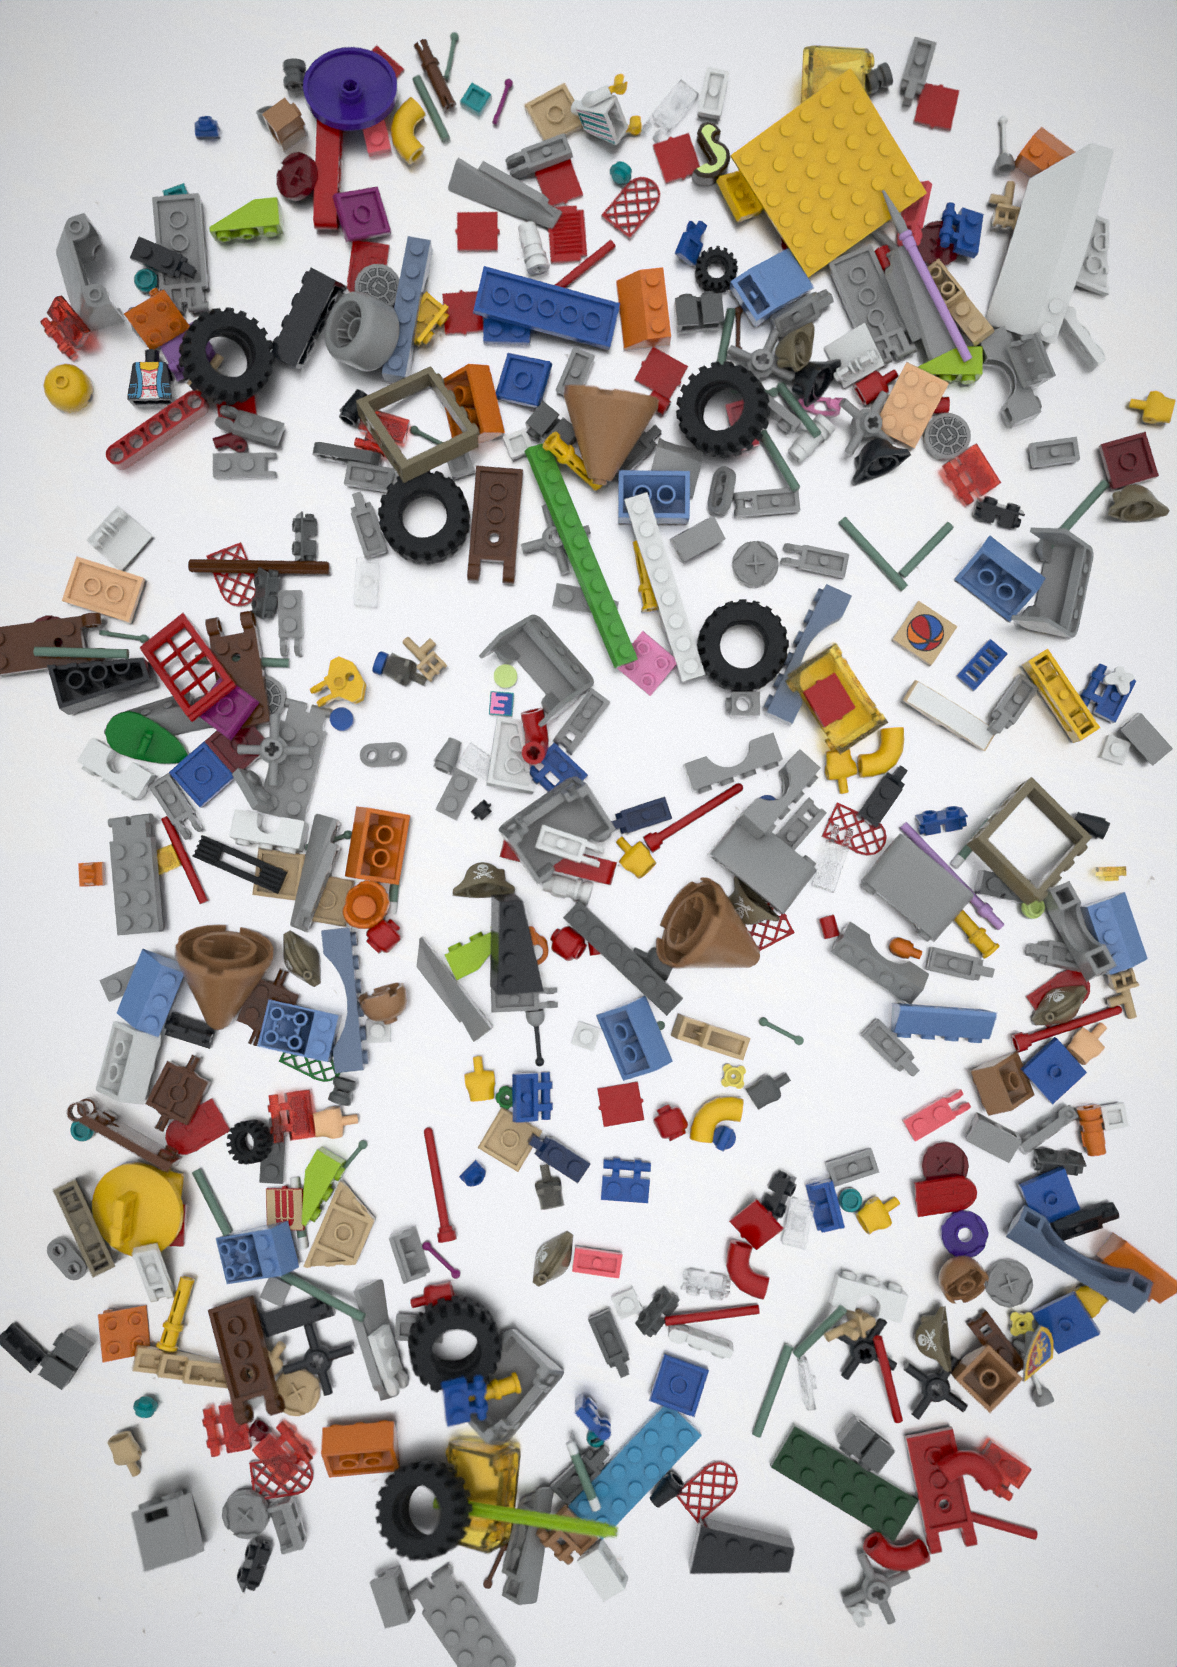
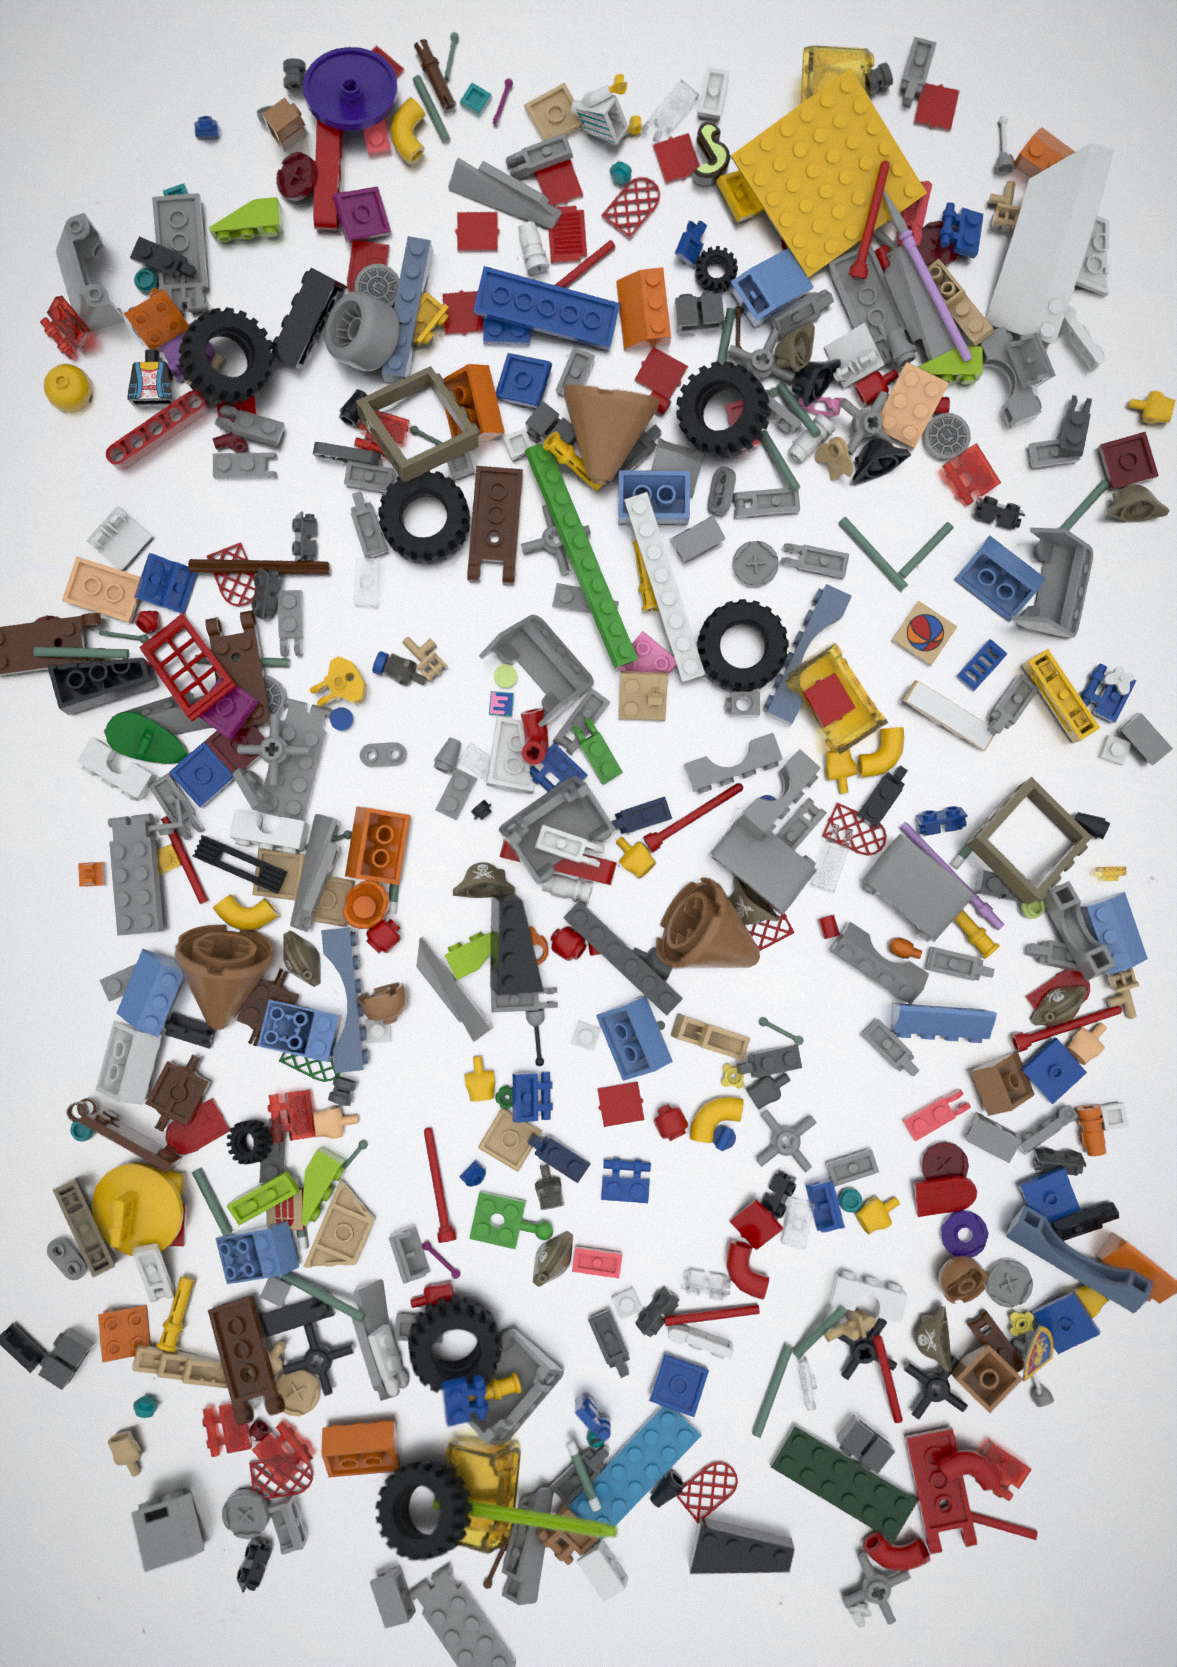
(147, 621): none -> red plate
(165, 583): none -> blue slope
(166, 829): none -> light grey bracket
(245, 917): none -> yellow cylinder
(263, 1197): none -> lime plate
(512, 1212): none -> bright green plate
(597, 753): none -> bright green hinge
(643, 695): none -> tan hinge
(771, 1062): none -> dark grey hinge
(793, 1148): none -> light grey bar
(836, 456): none -> tan plate
(859, 267): none -> red piece
(900, 348): none -> light grey cone
(1075, 428): none -> dark grey hinge

